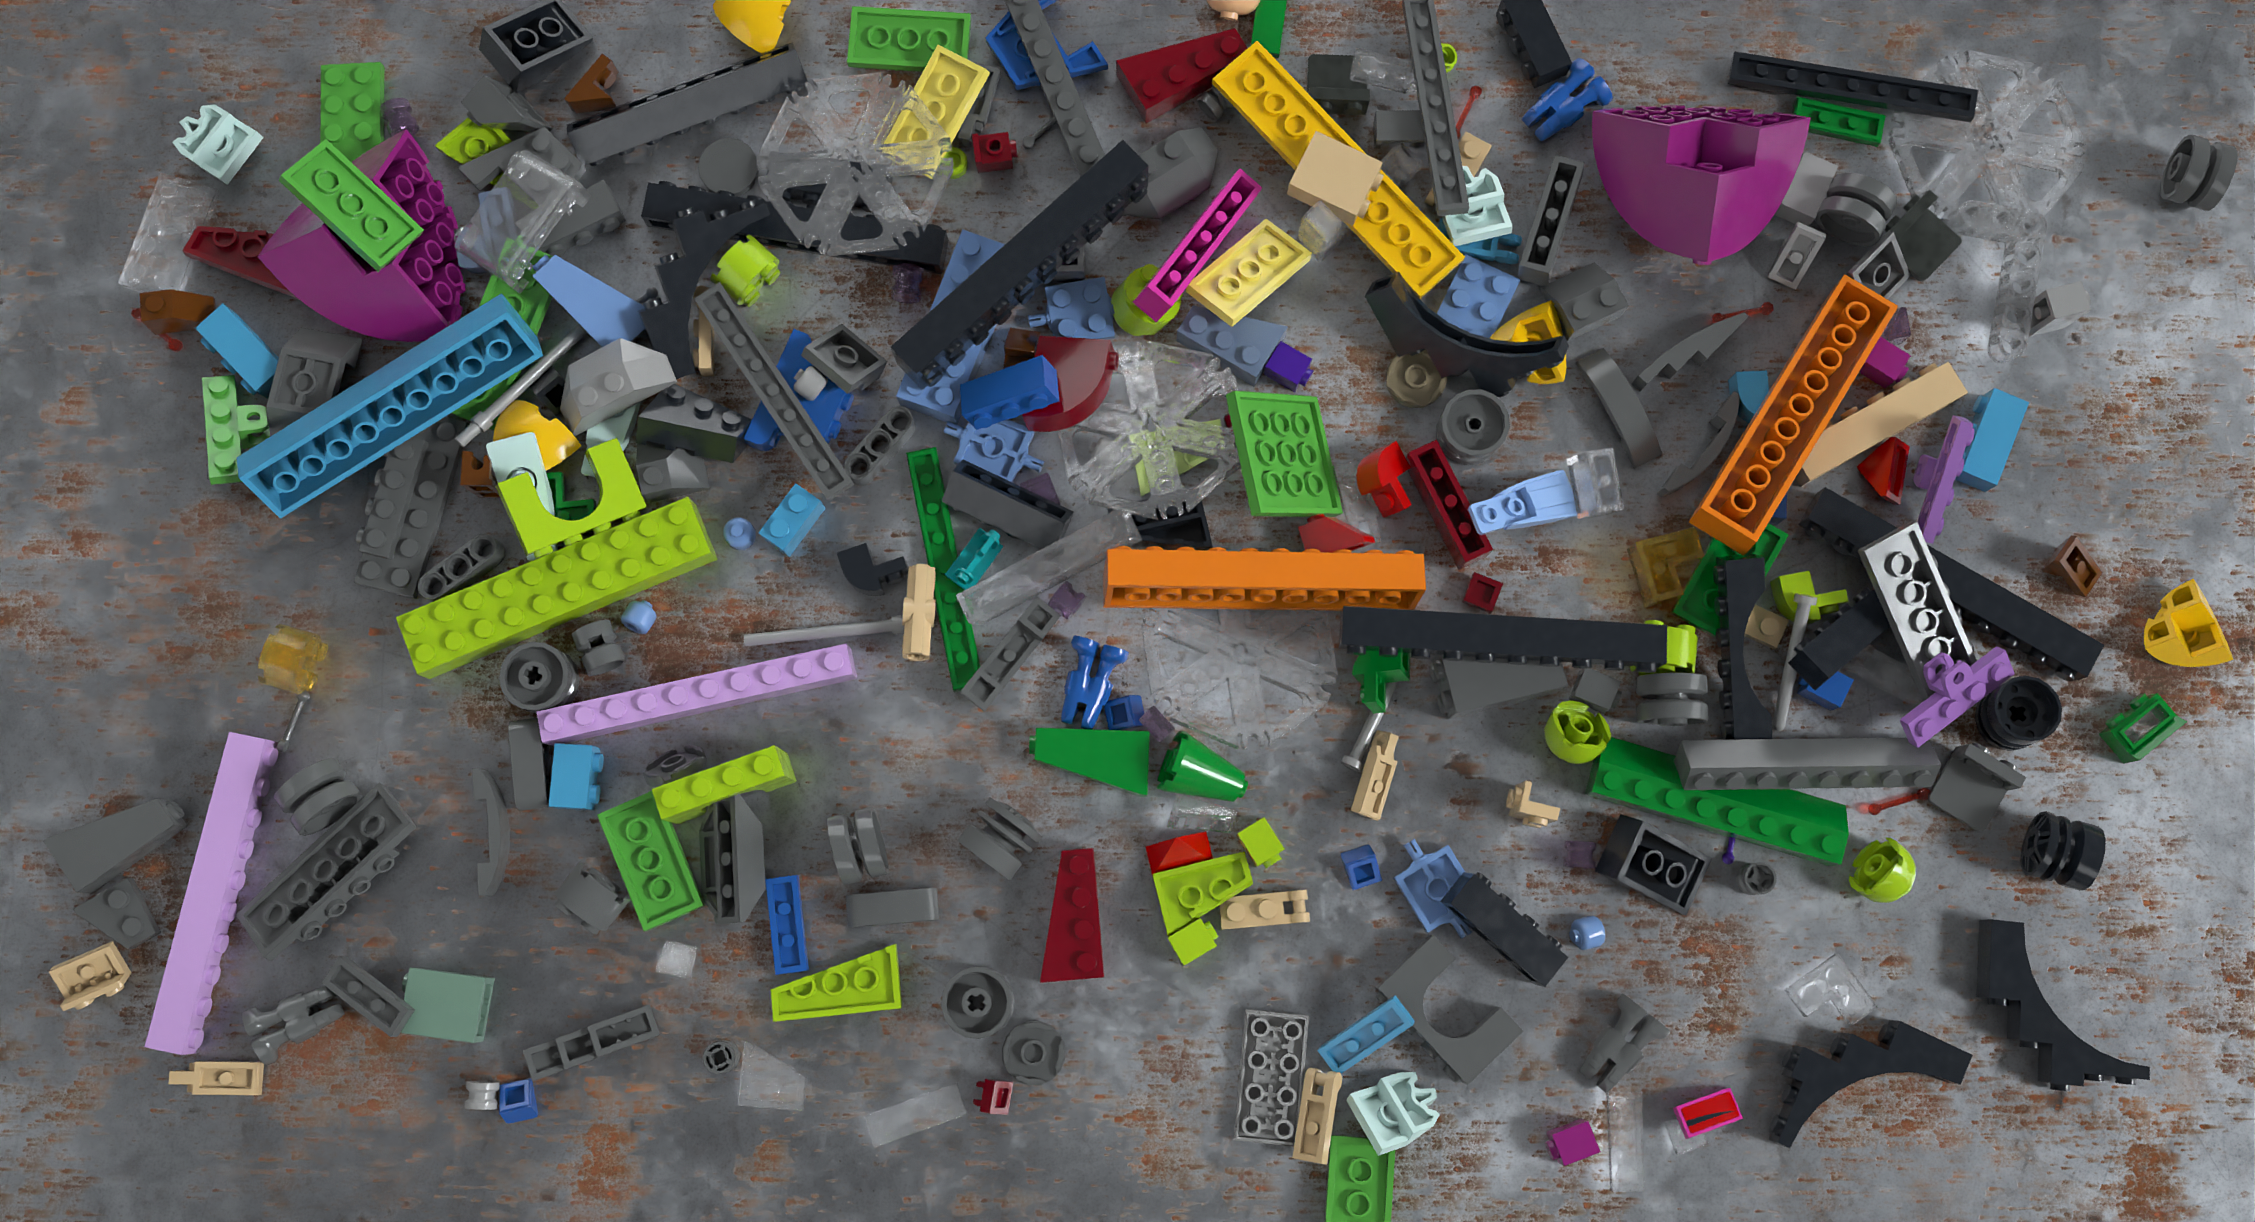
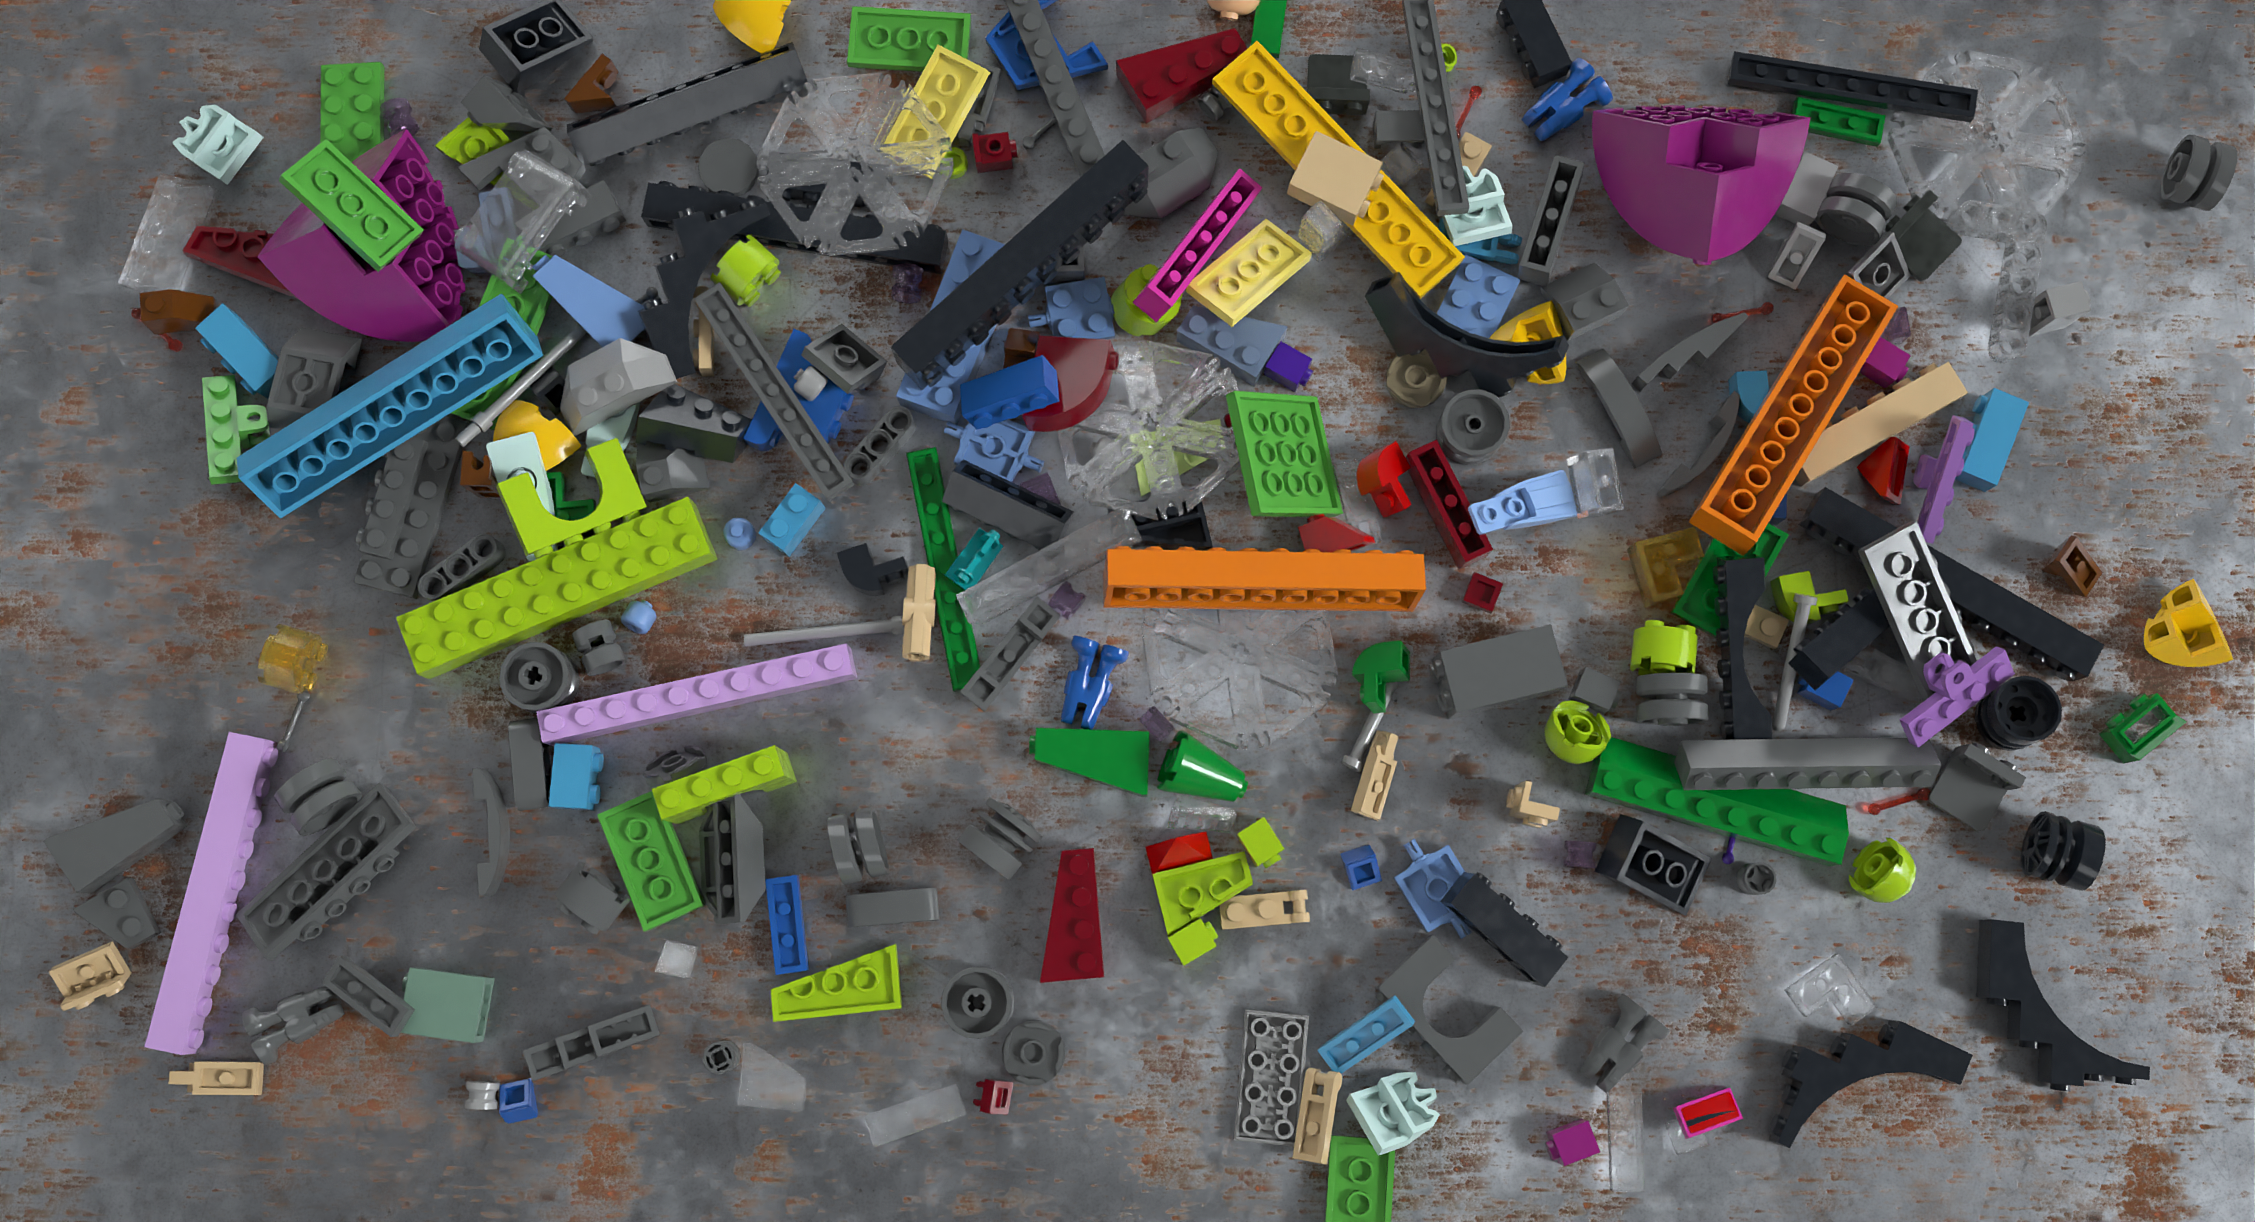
(1124, 712): blue slope -> none
(1503, 637): black brick -> none
(1587, 932): medium blue piece -> none

